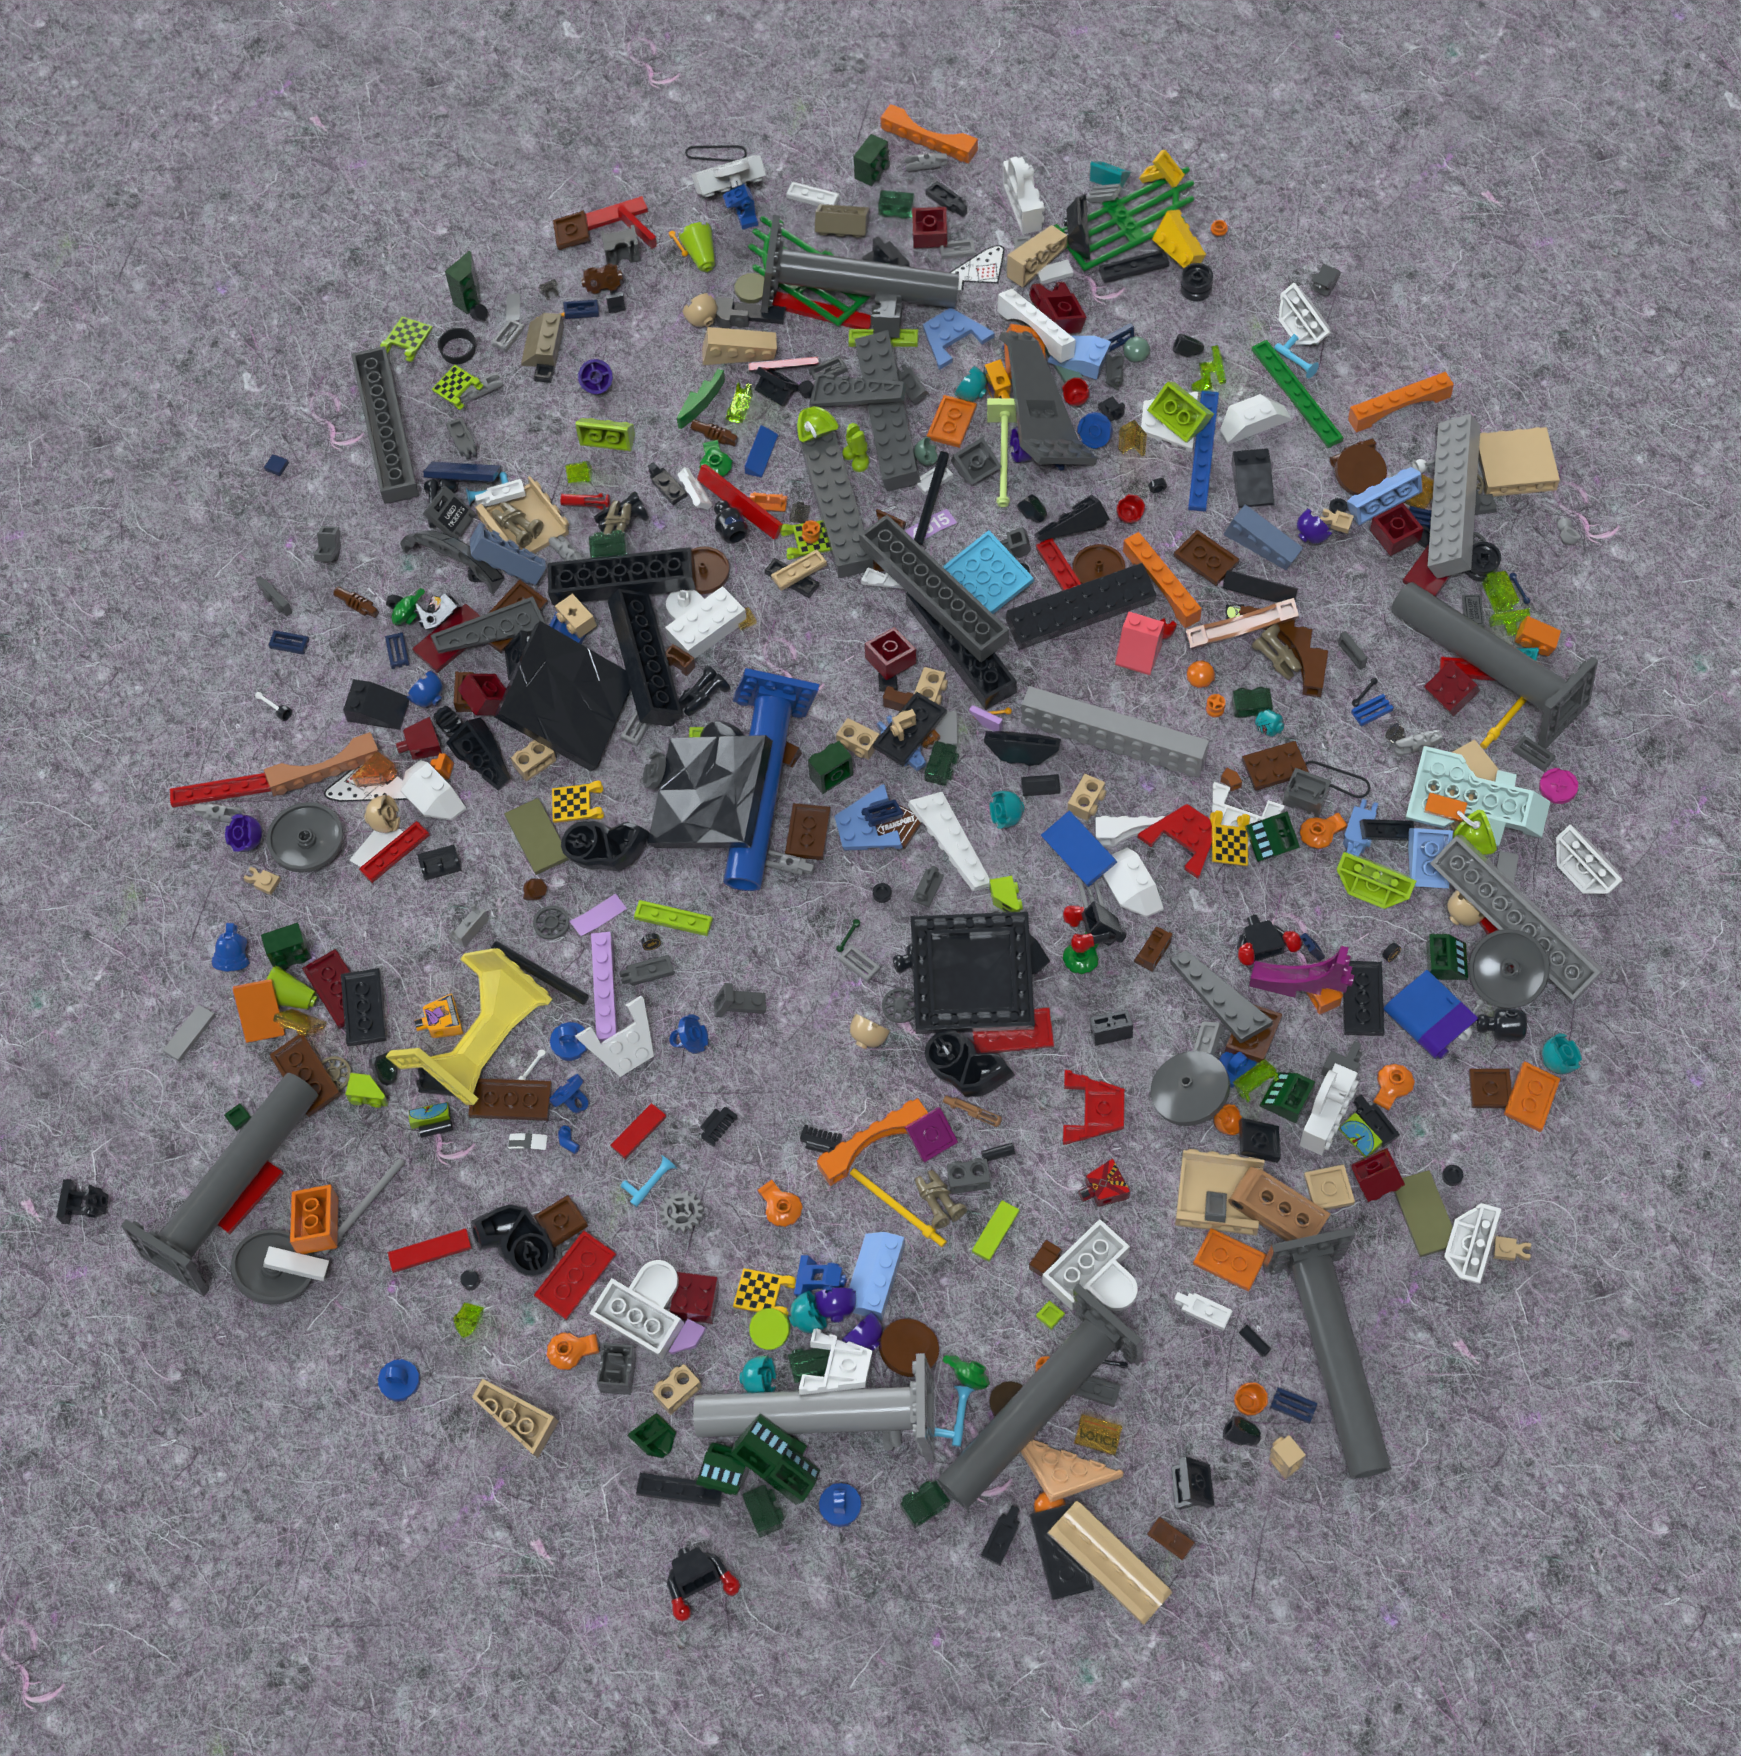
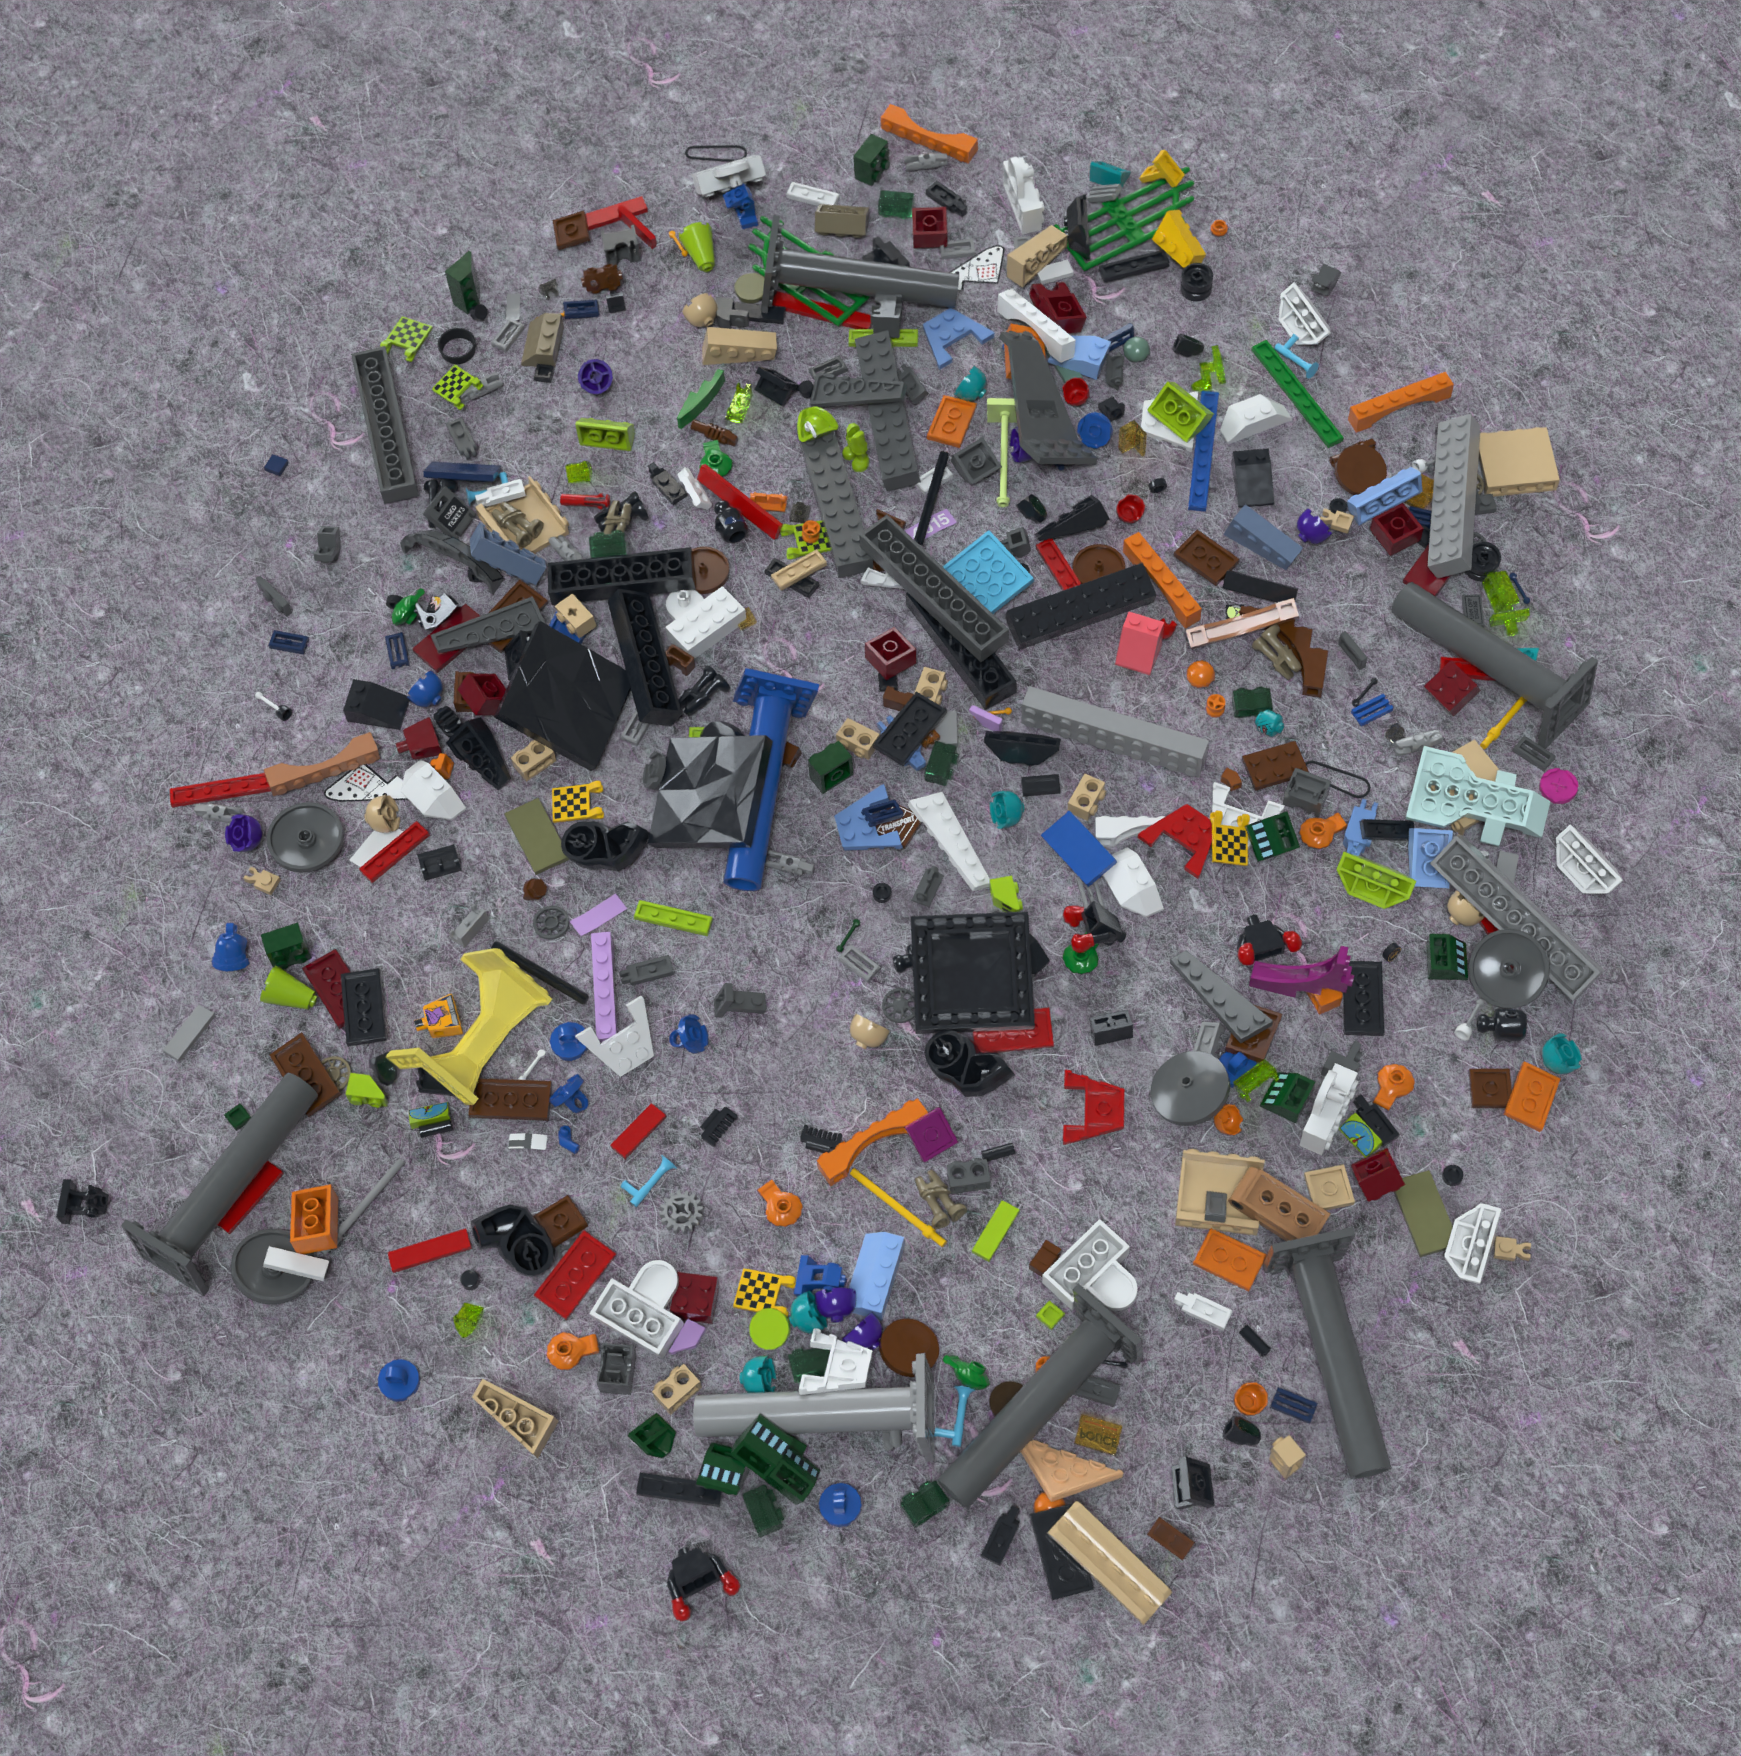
(256, 1010): orange tile -> none
(299, 1021): clear yellow tile -> none
(356, 602): reddish brown hinge -> none
(374, 772): clear orange slope -> none
(650, 941): black tile -> none
(760, 452): blue slope -> none
(784, 363): tile -> none
(808, 831): reddish brown plate -> none
(902, 721): tan bracket -> none
(925, 452): sand green hair -> none
(973, 1110): medium nougat piece -> none
(998, 383): light orange torso -> none
(1105, 1185): torso -> none
(1154, 949): reddish brown hinge -> none
(1259, 1140): black tile -> none
(1312, 946): dark blue tile -> none
(1430, 1014): blue door -> none
(1445, 807): orange tile -> none
(1477, 831): lime hat -> none
(1537, 634): orange brick -> none
(1567, 534): light grey plate -> none

